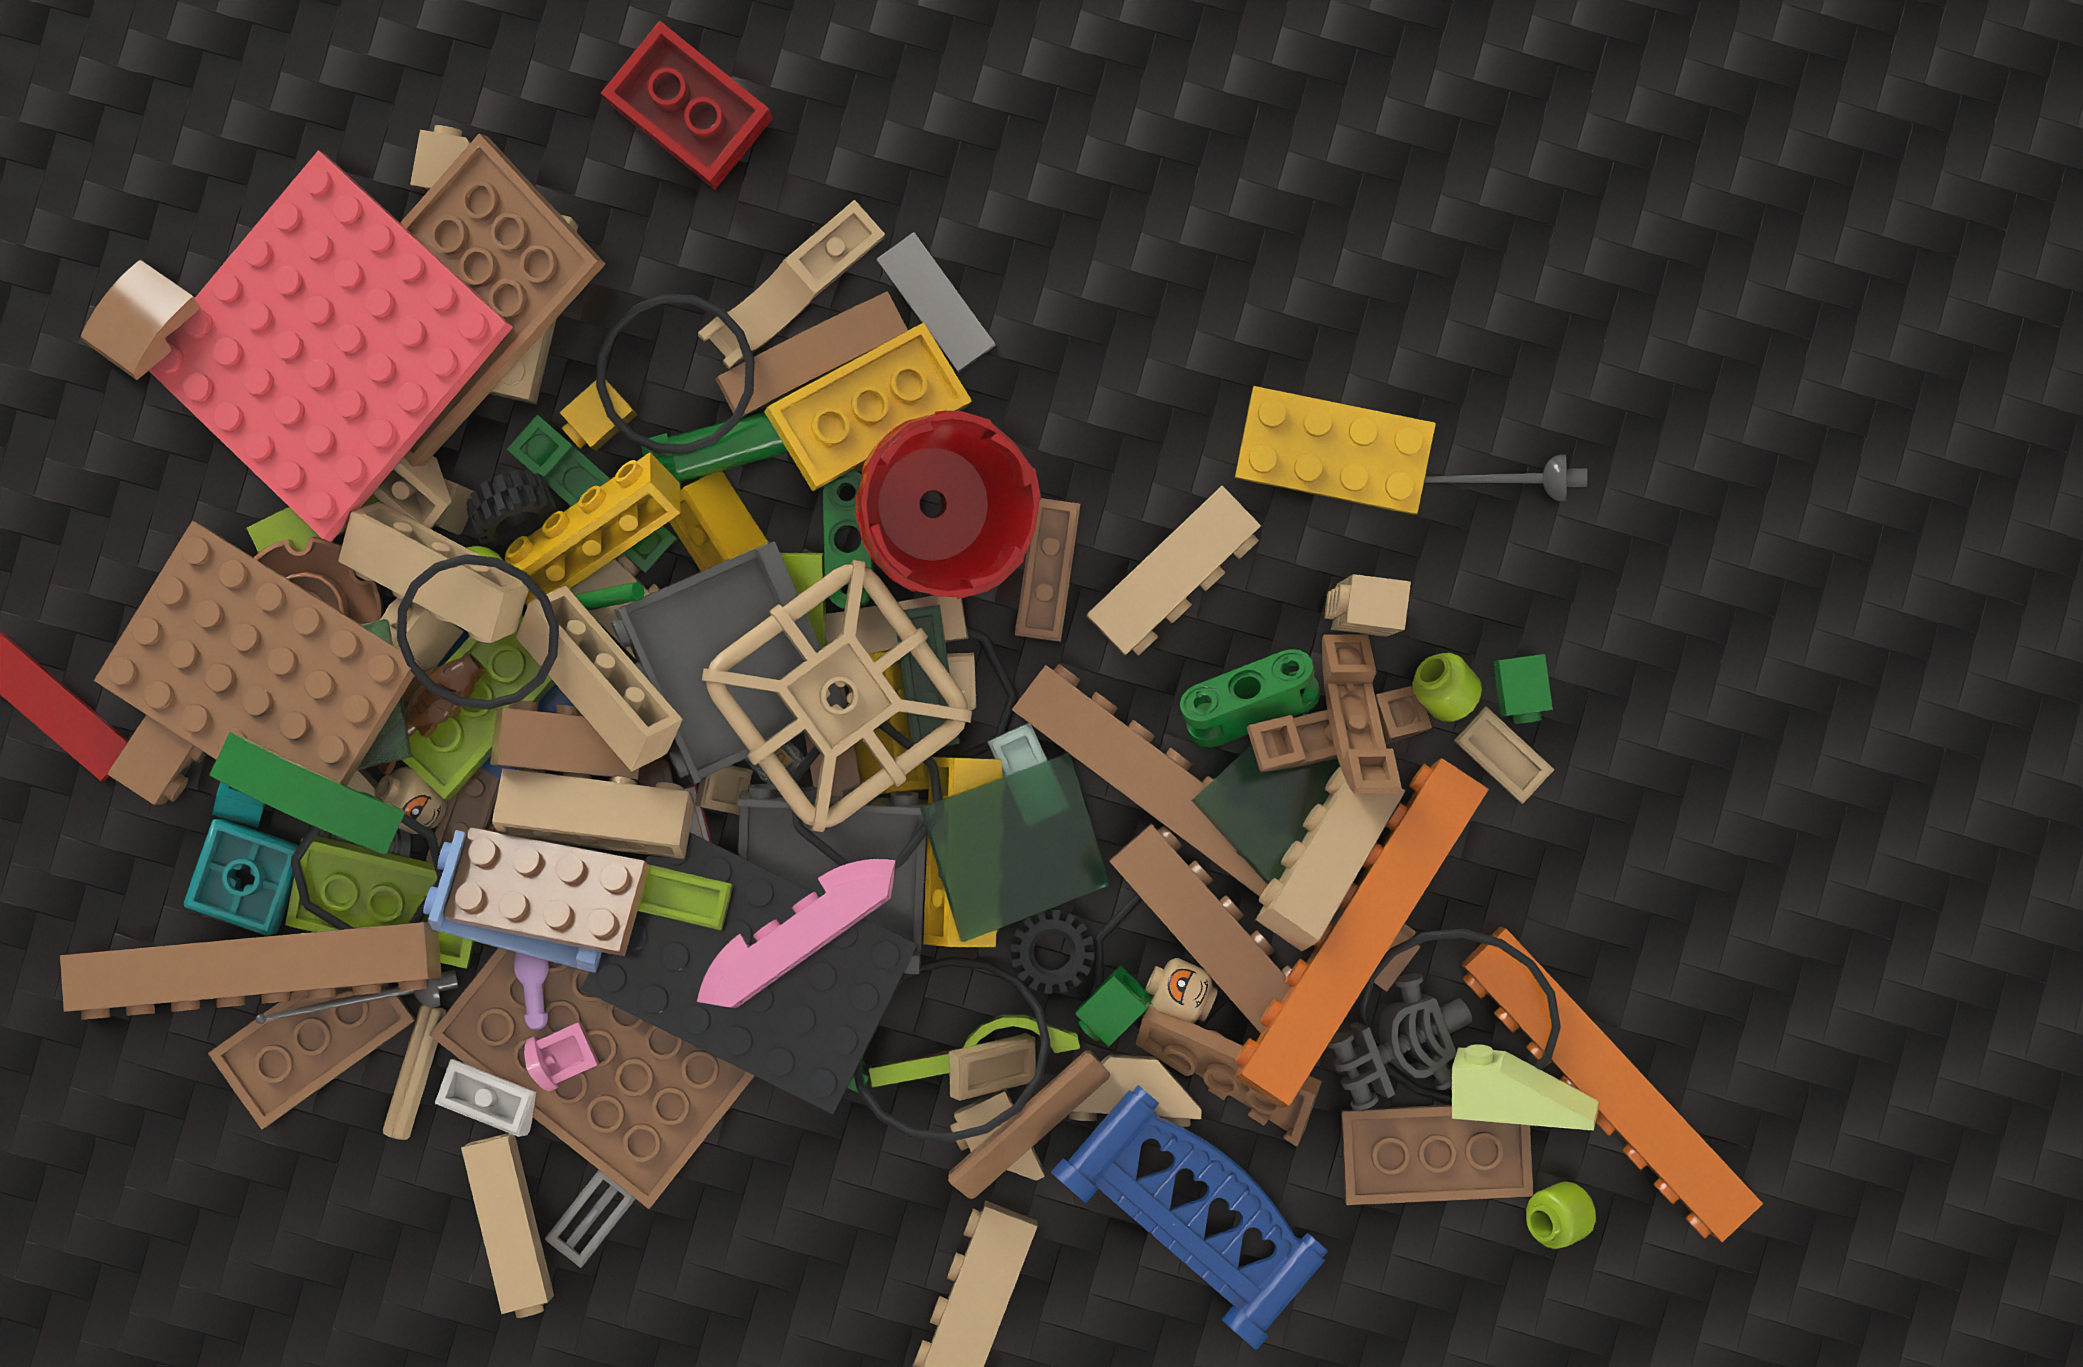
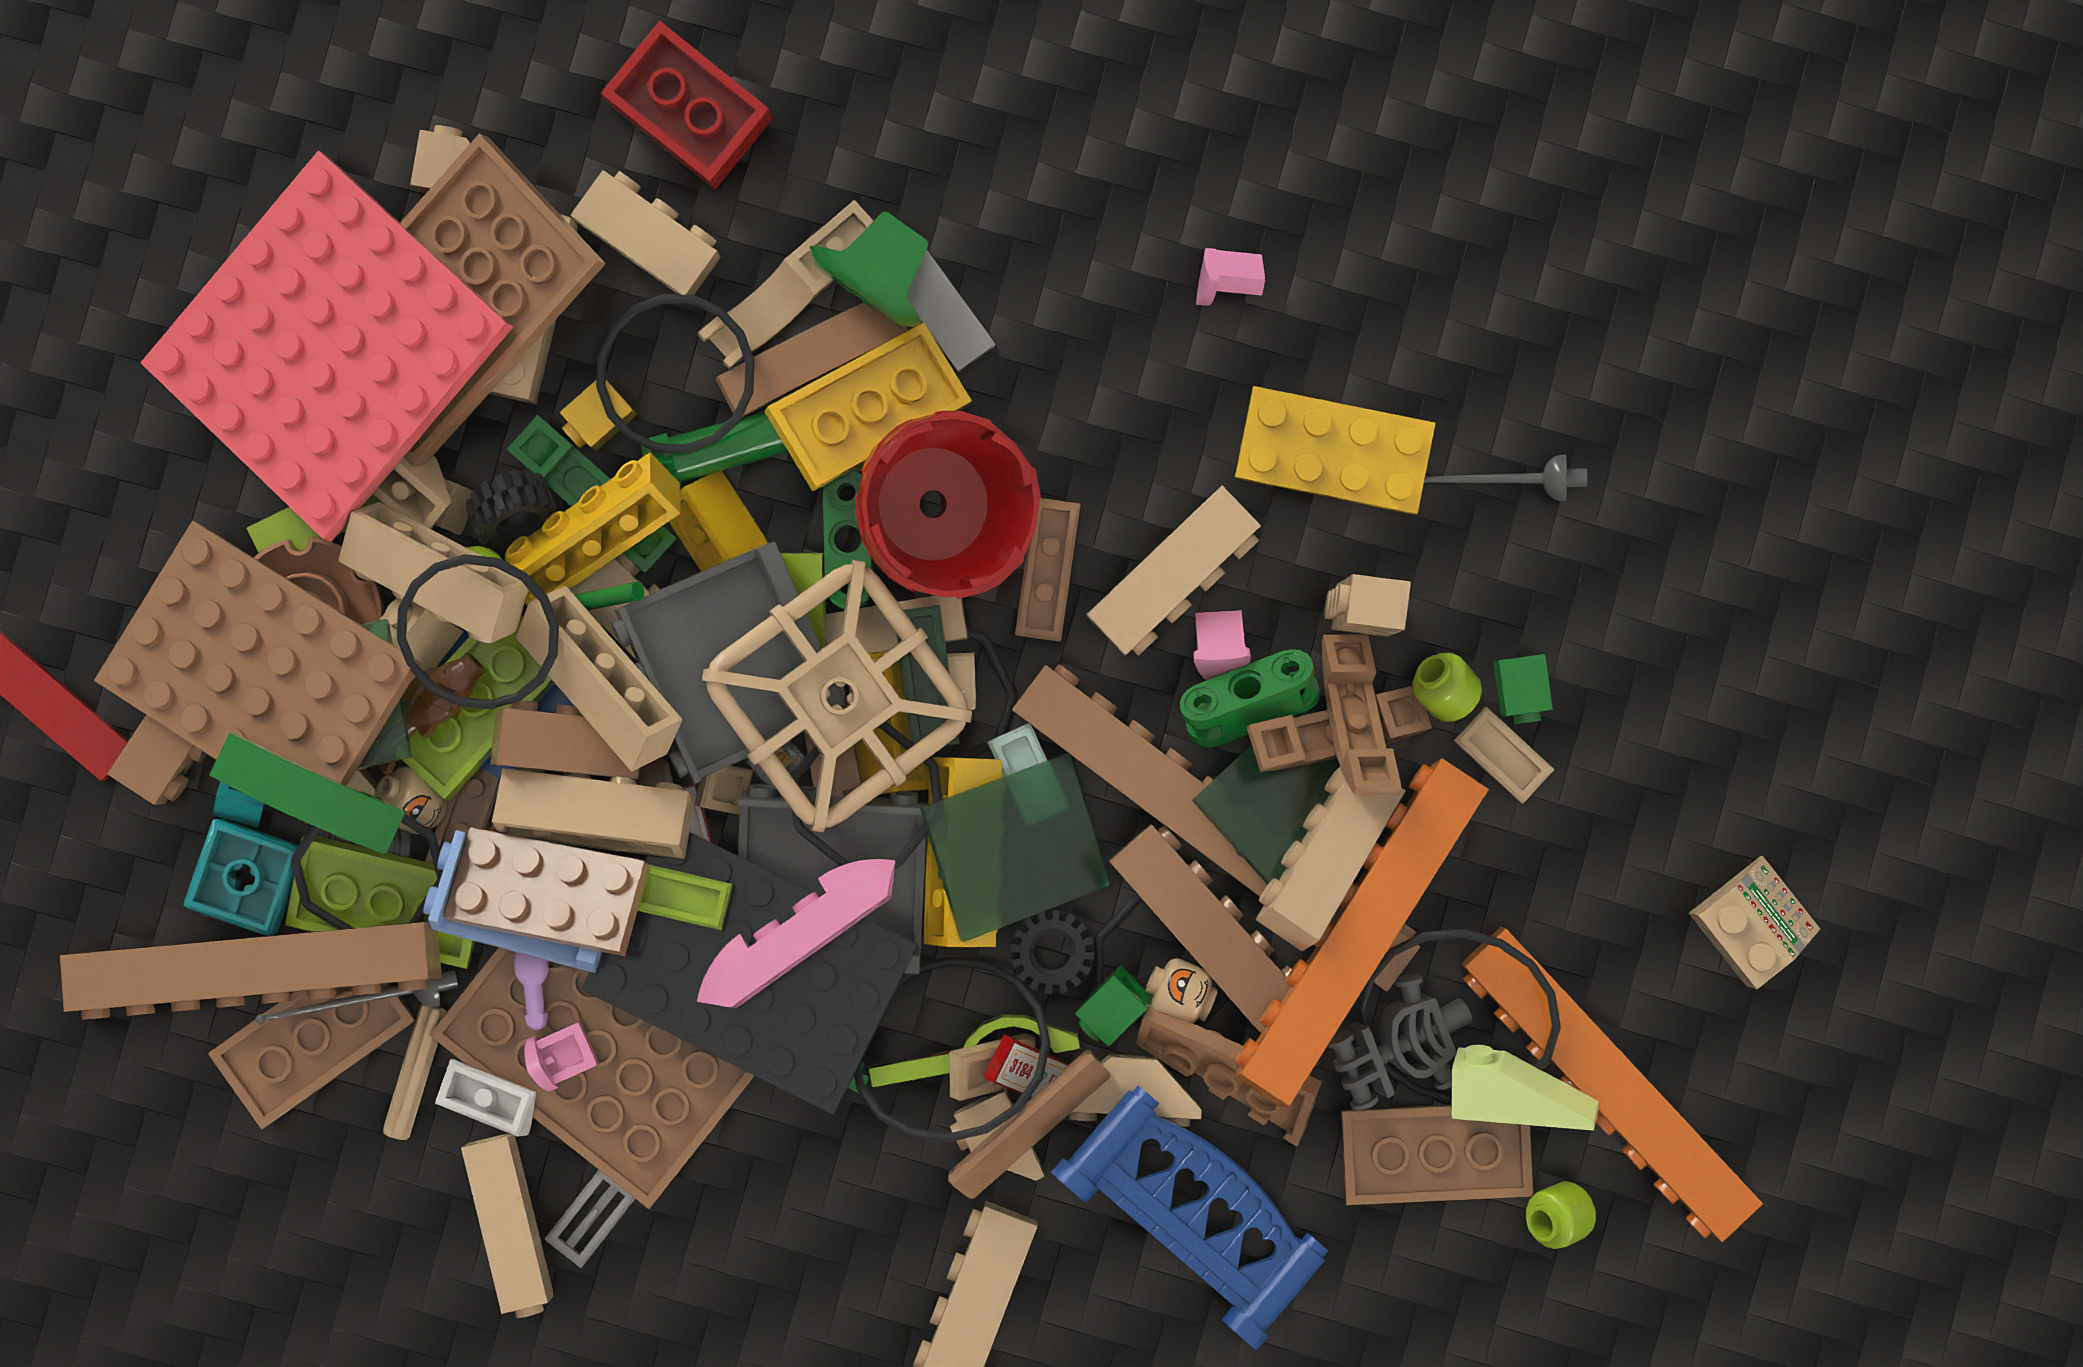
(136, 319): medium nougat slope -> none
(647, 233): none -> tan brick
(878, 267): none -> green piece
(1016, 1065): none -> tile
(1220, 643): none -> bright pink tile
(1229, 273): none -> bright pink tile
(1756, 923): none -> tan slope

